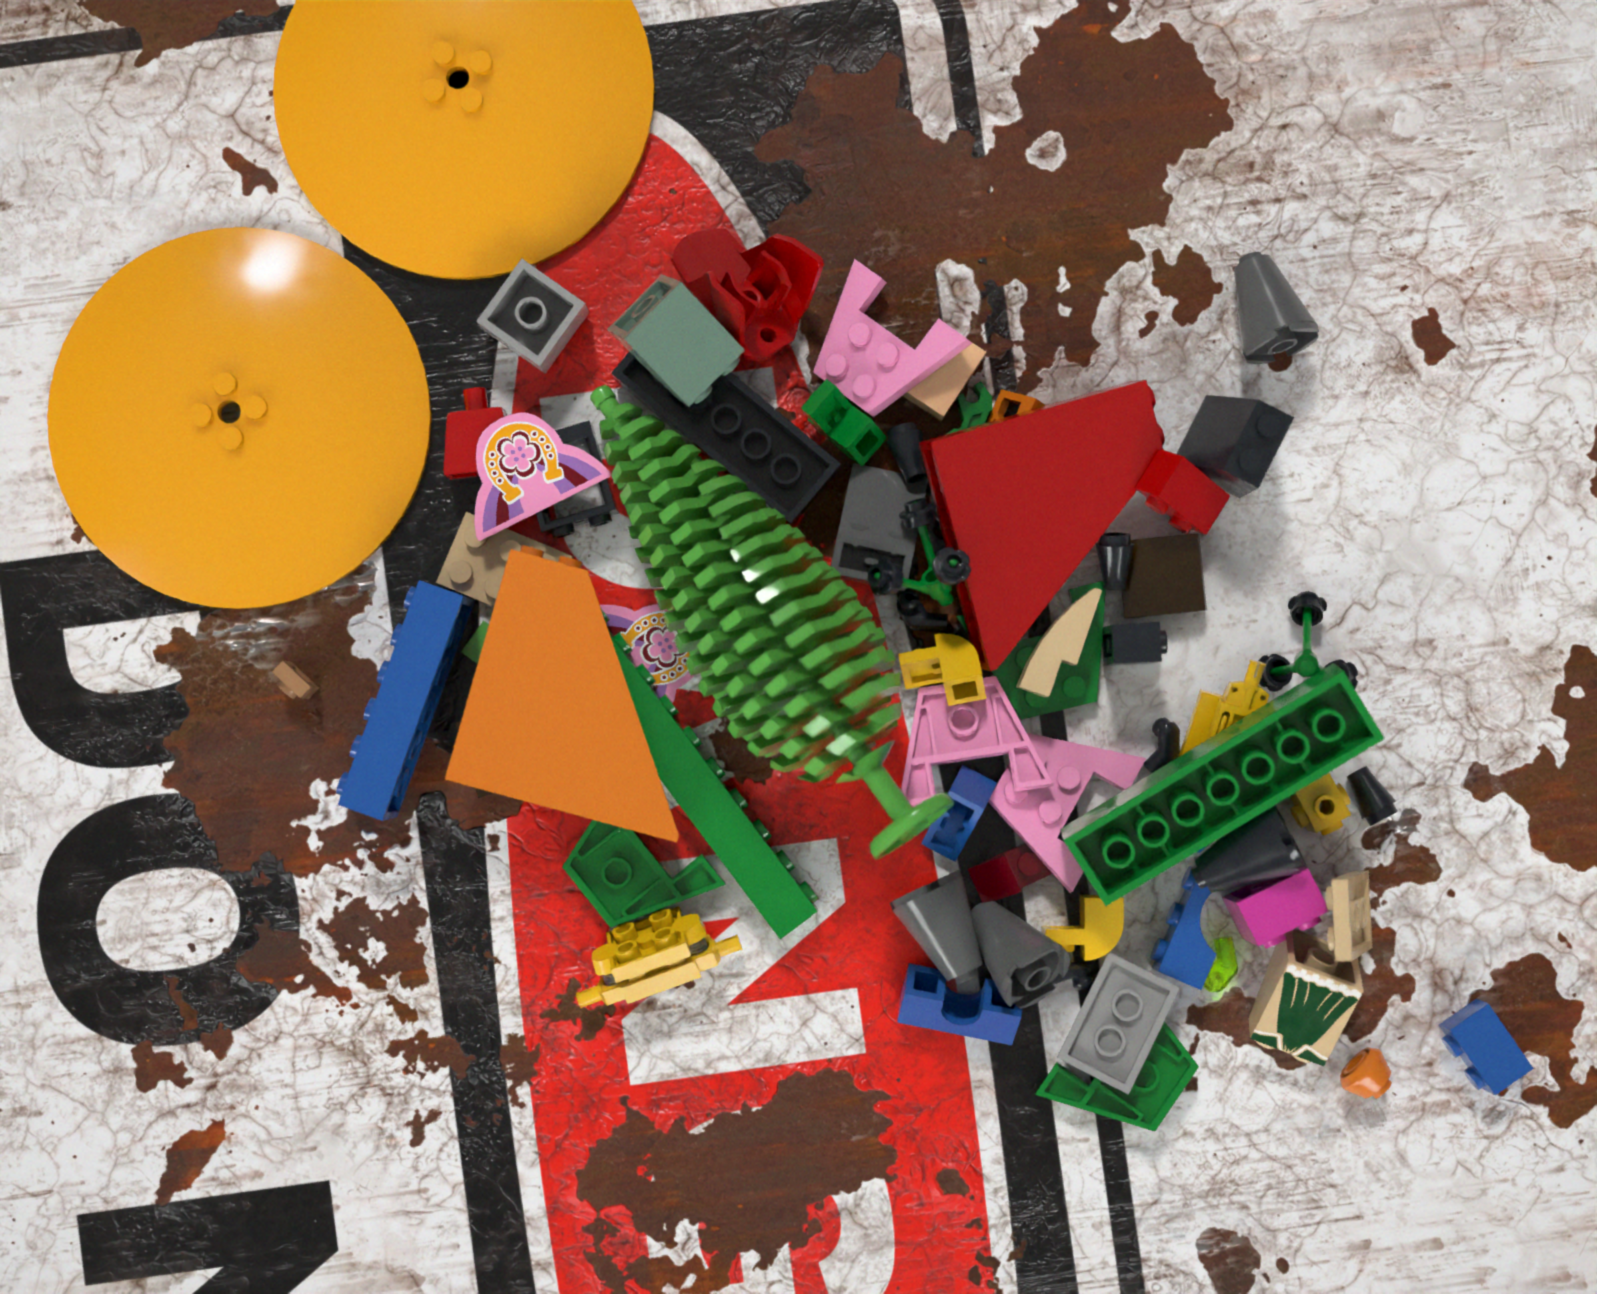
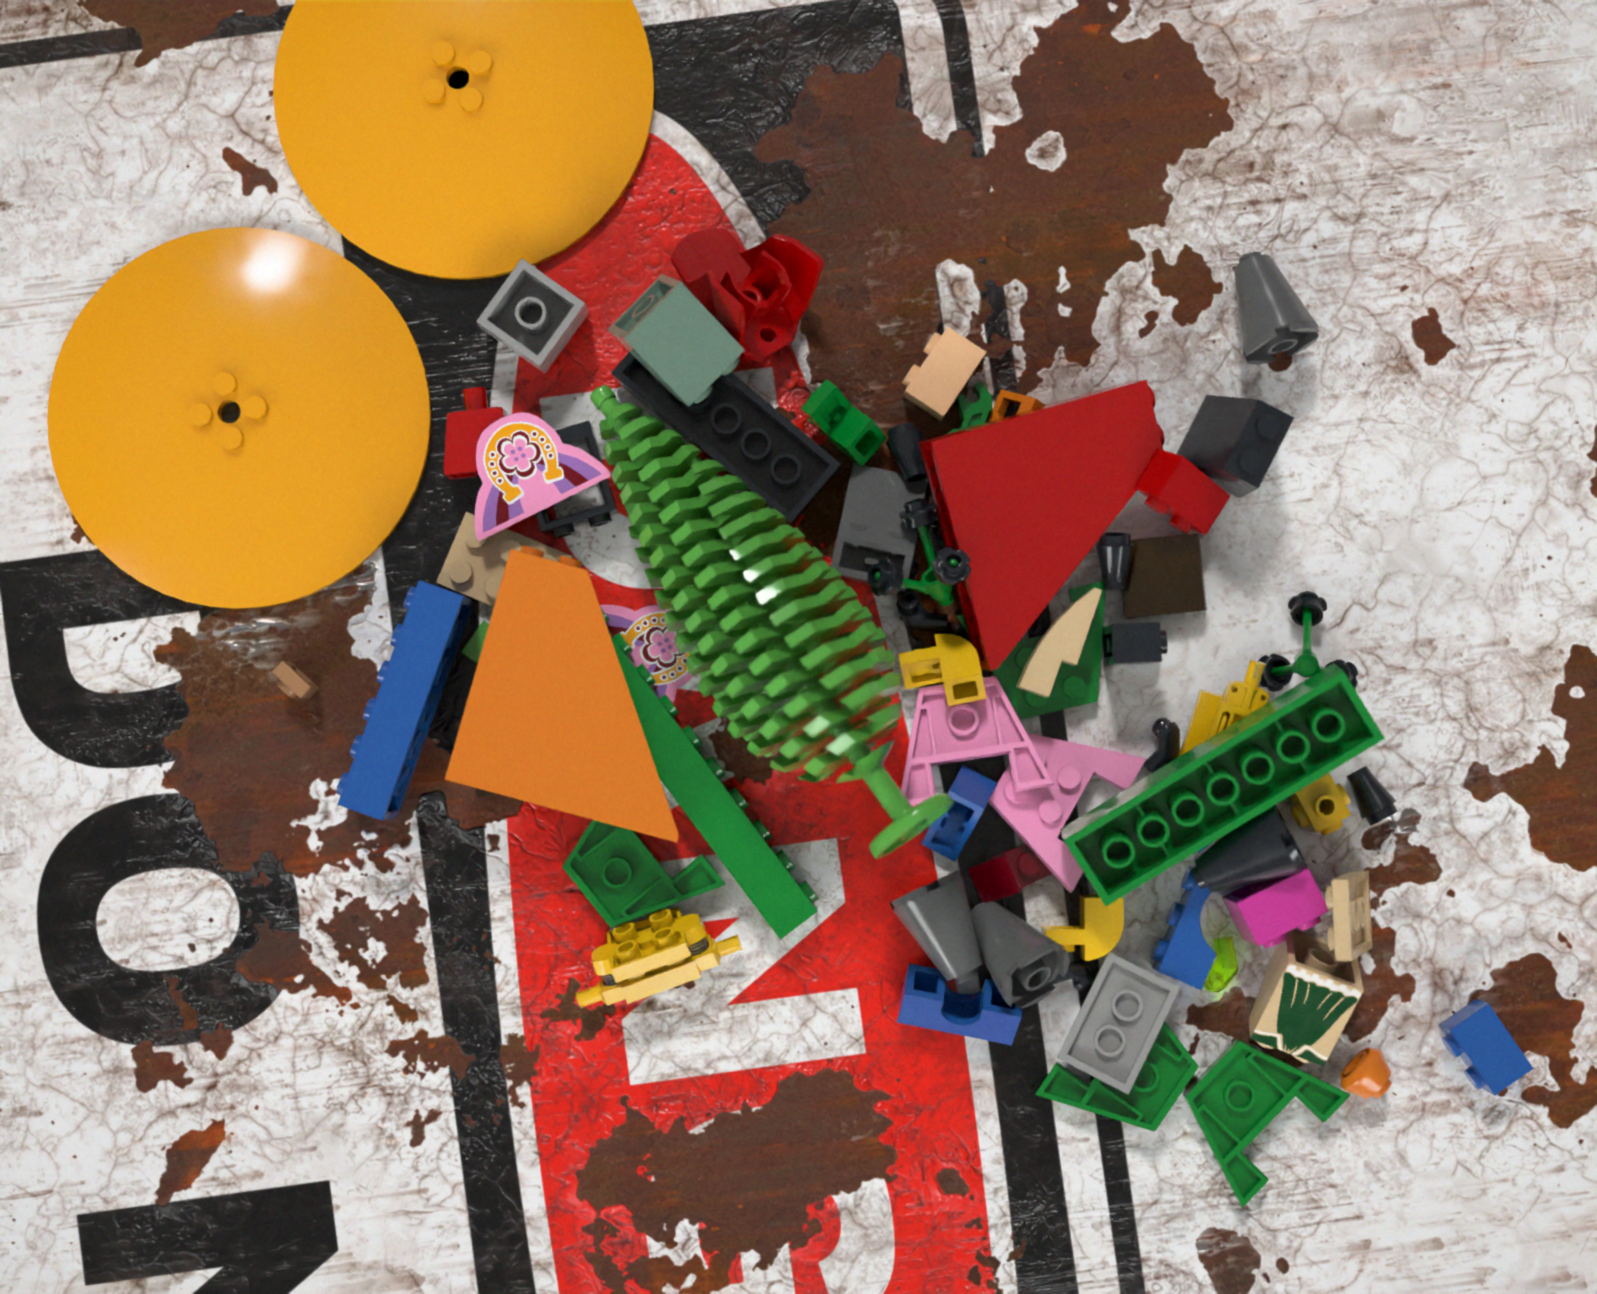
(867, 359): bright pink wing -> none
(1241, 1097): none -> green wing

